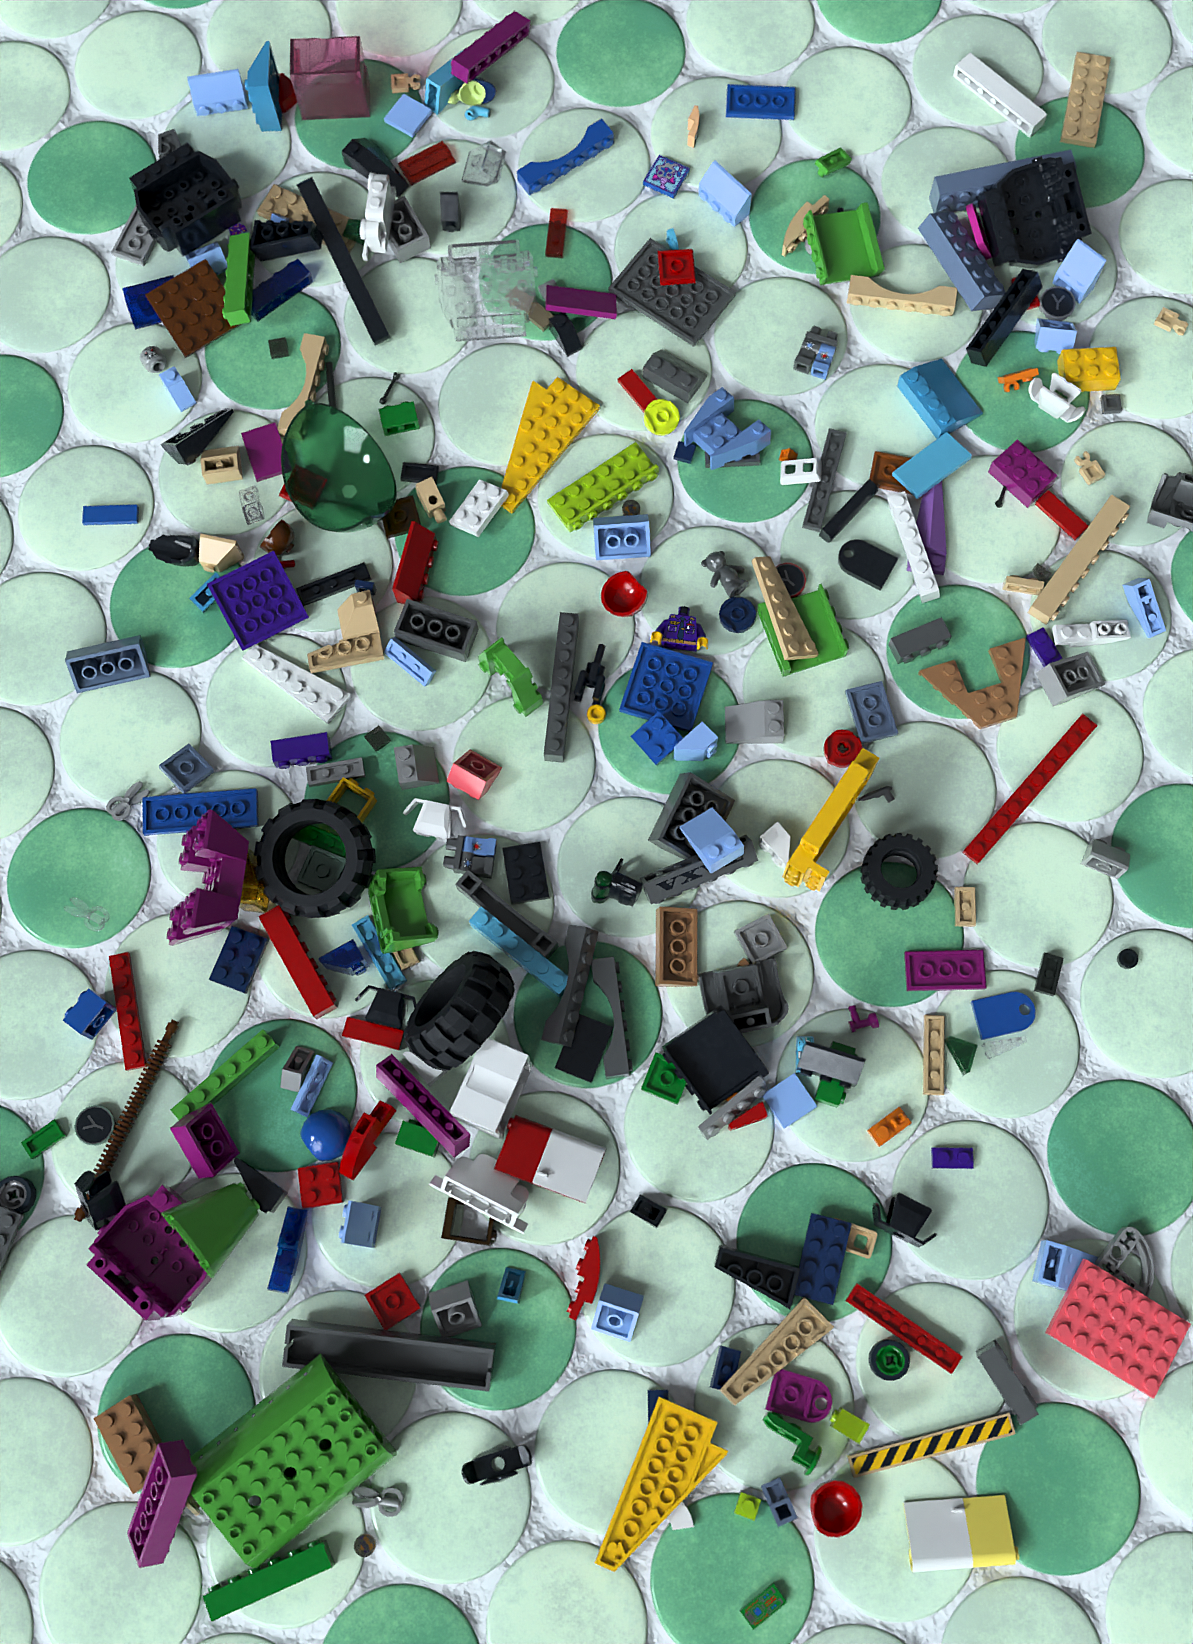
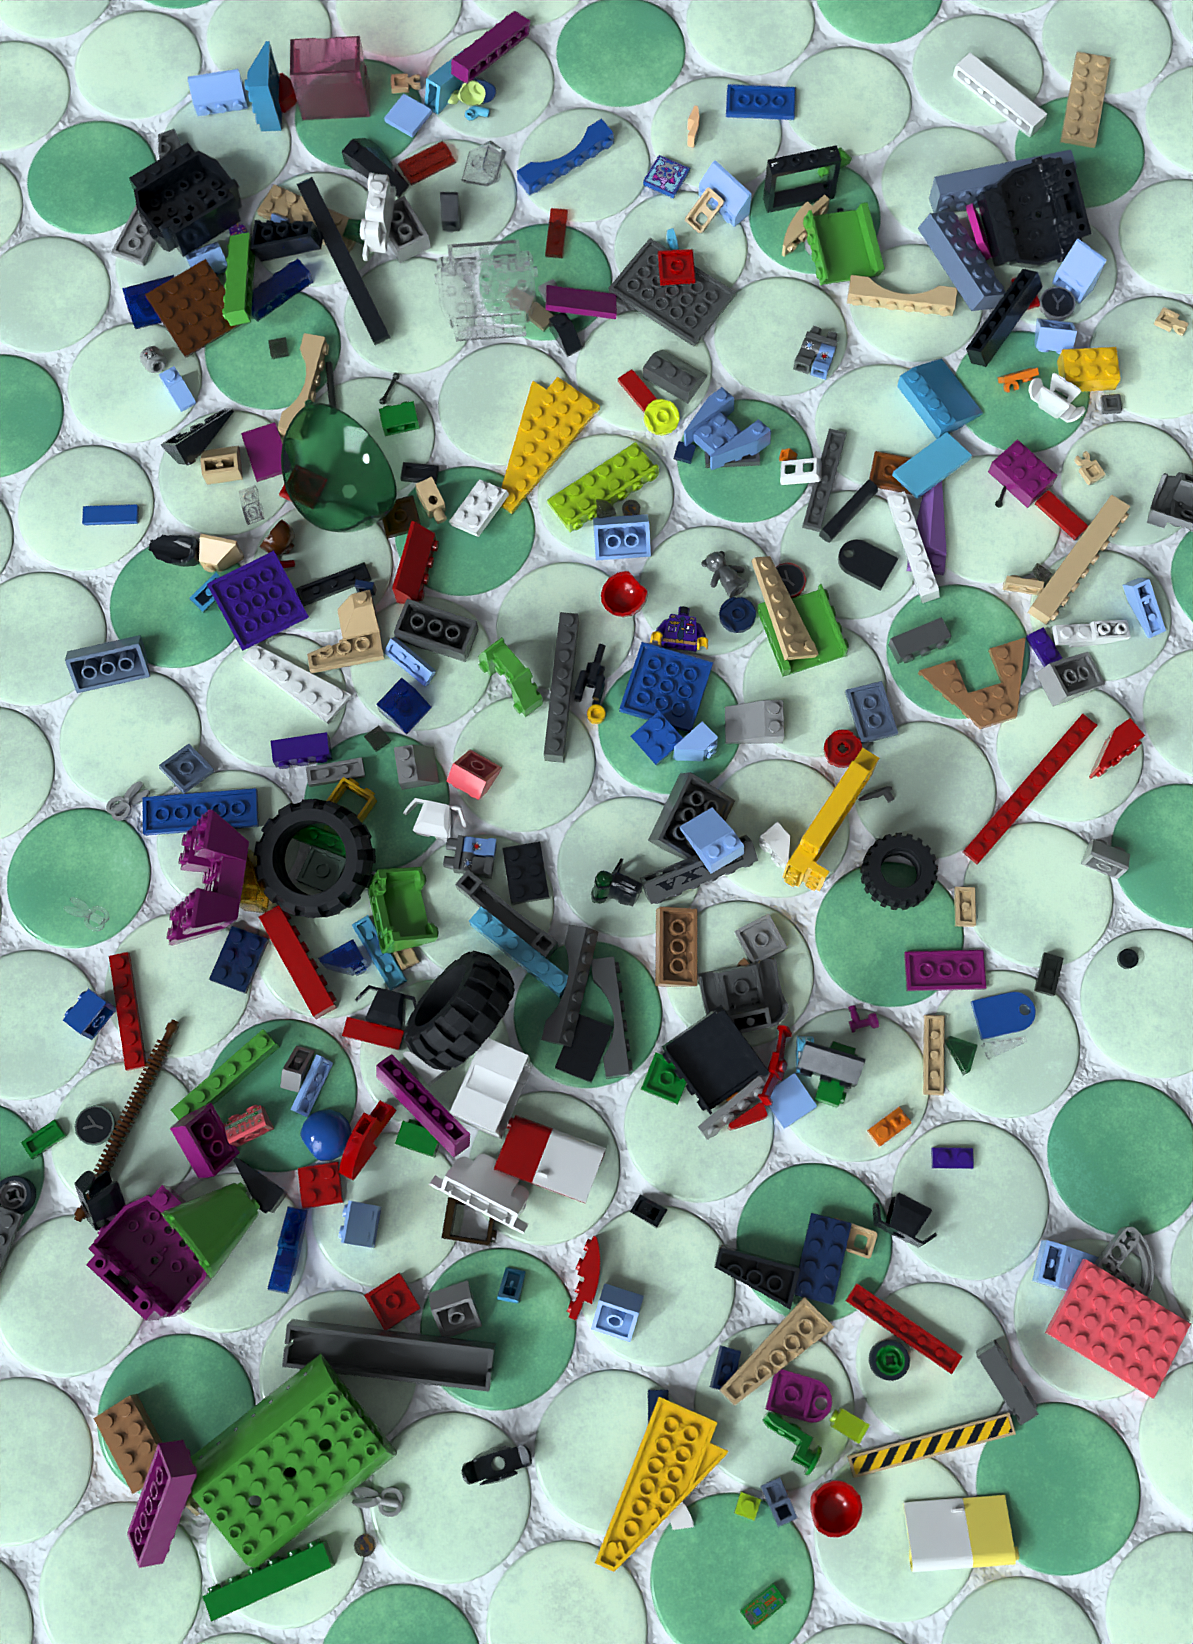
(247, 1126): none -> coral slope
(403, 706): none -> clear blue slope
(604, 509): none -> clear smoke tile
(701, 206): none -> tan piece
(776, 1066): none -> red plate
(797, 163): none -> black window
(1119, 743): none -> red slope

